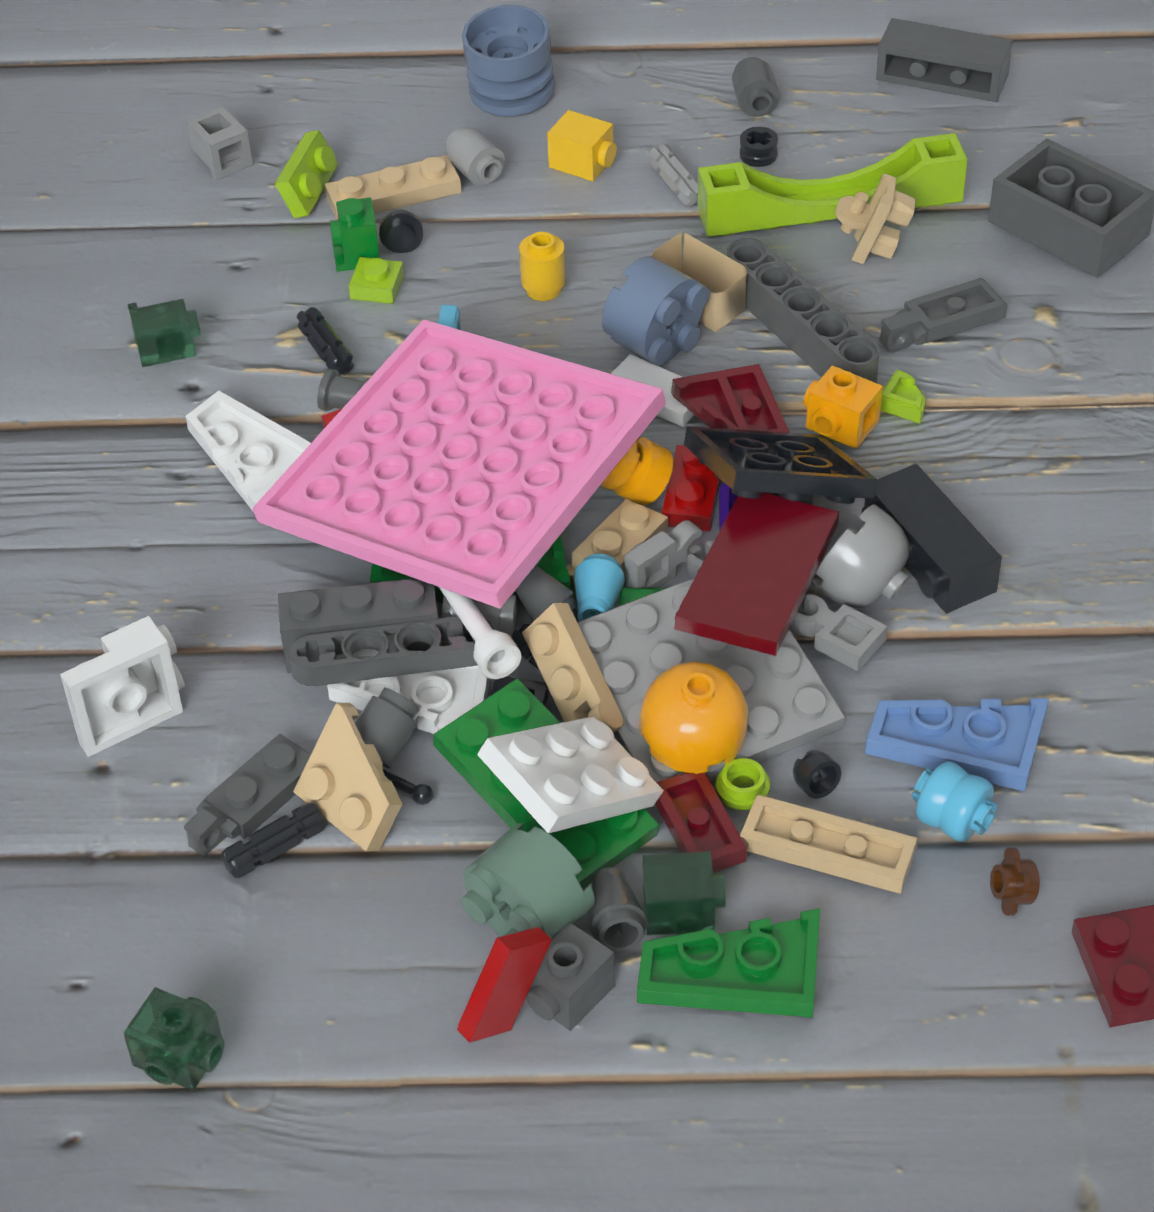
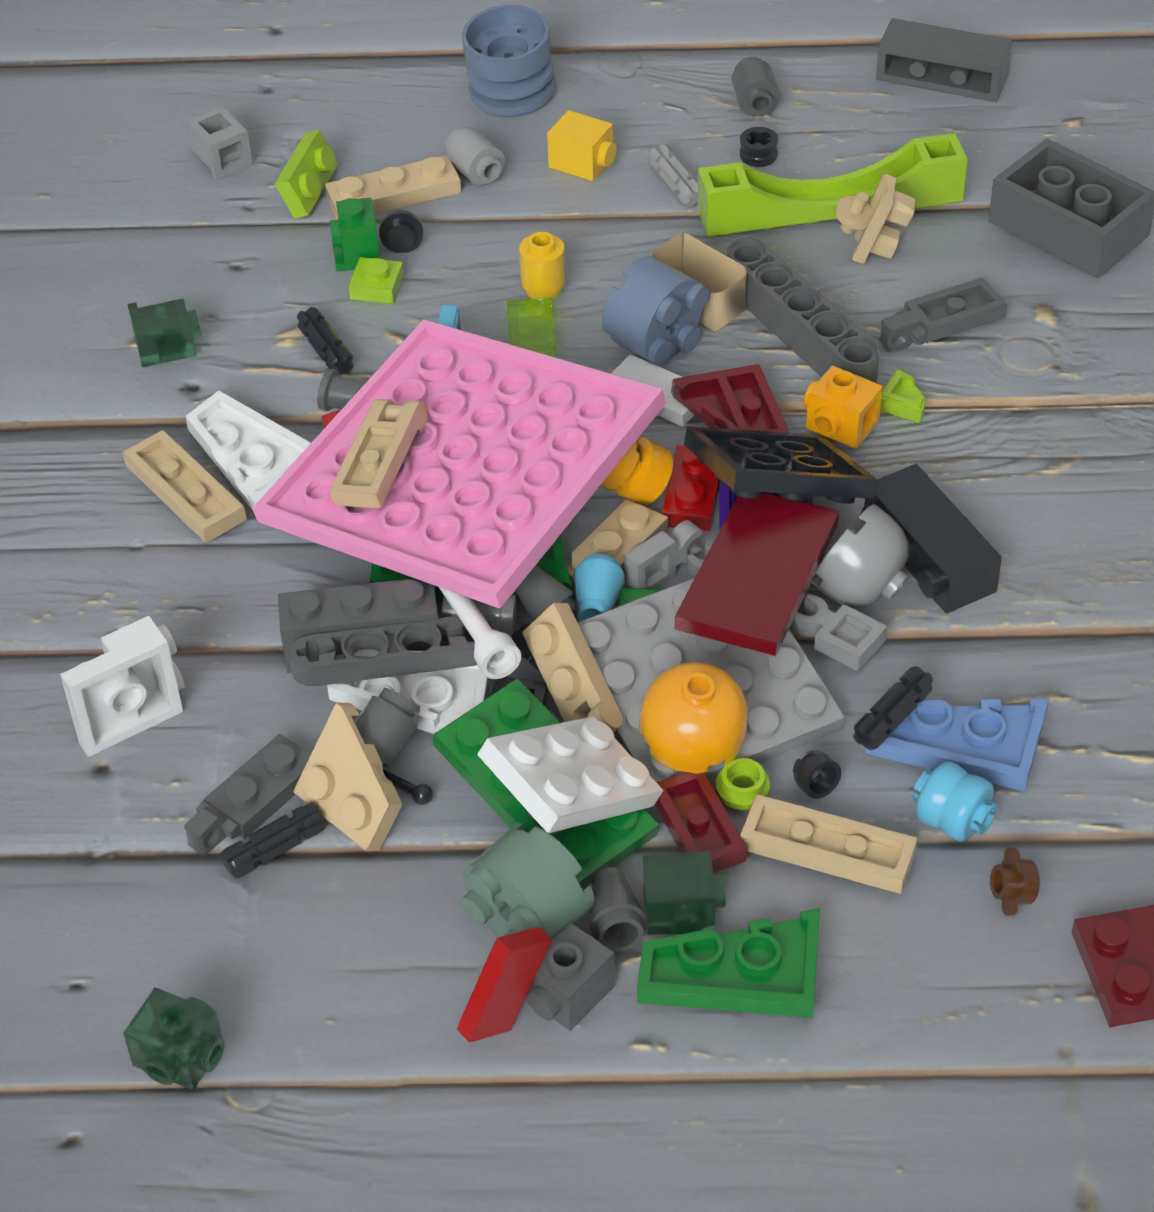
(184, 486): none -> tan plate
(377, 453): none -> tan plate
(532, 325): none -> clear neon green tile
(893, 708): none -> black axle

